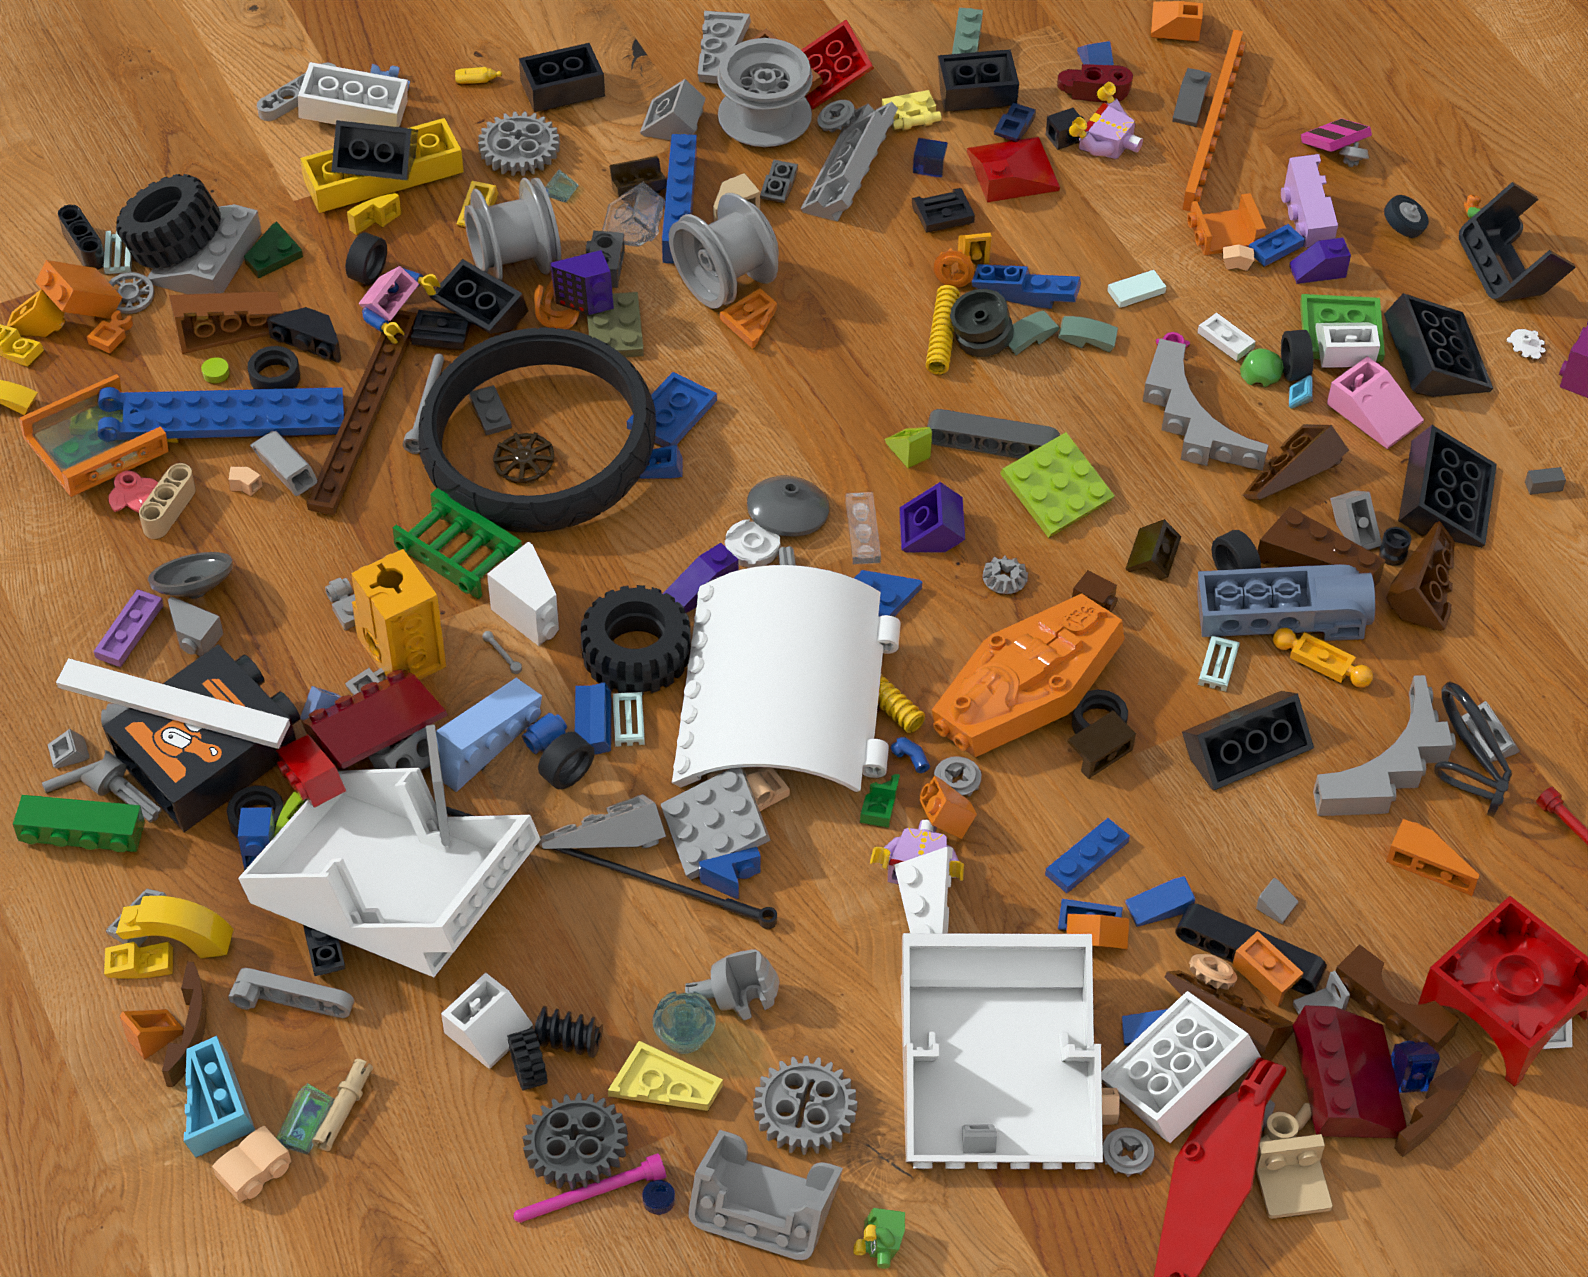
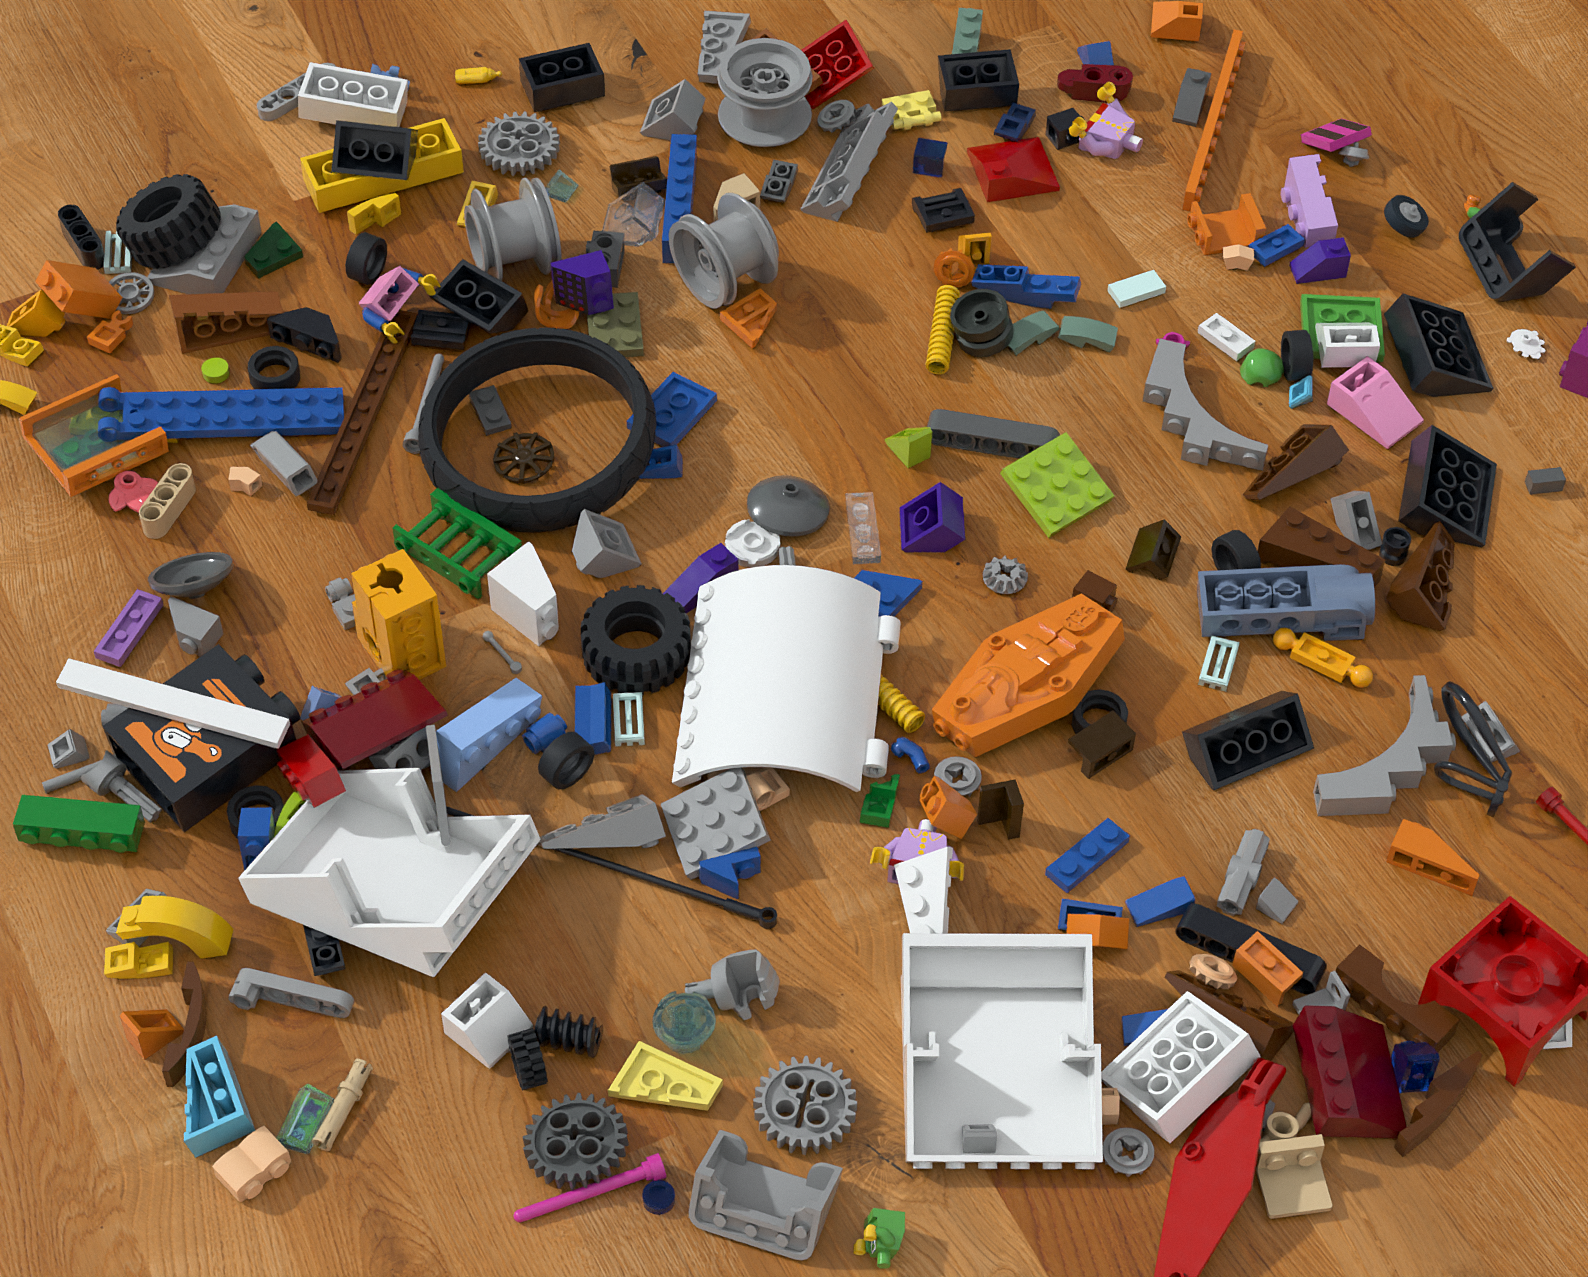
(603, 546): none -> light grey slope
(1002, 803): none -> dark brown panel
(1243, 872): none -> light grey piece

